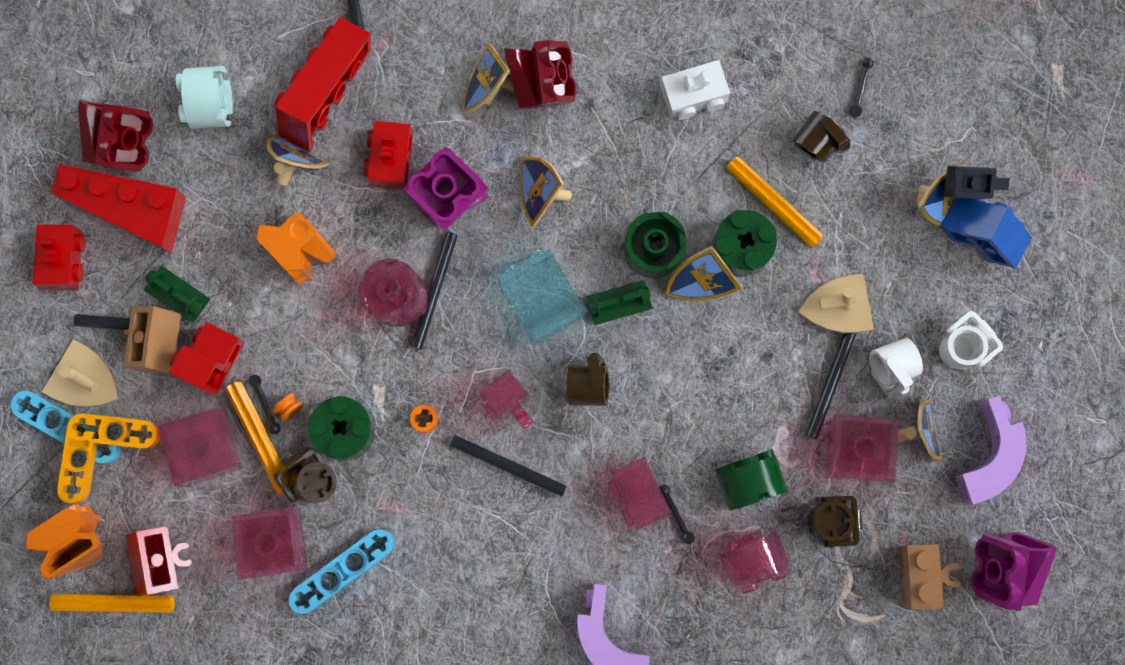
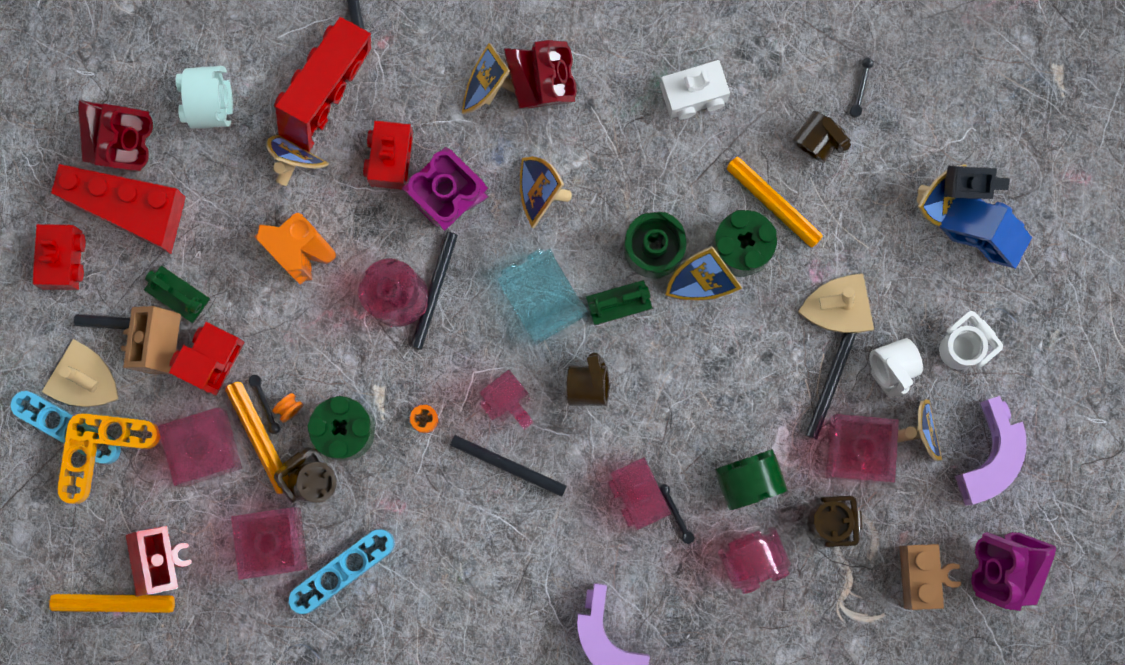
(67, 540): orange piece -> none

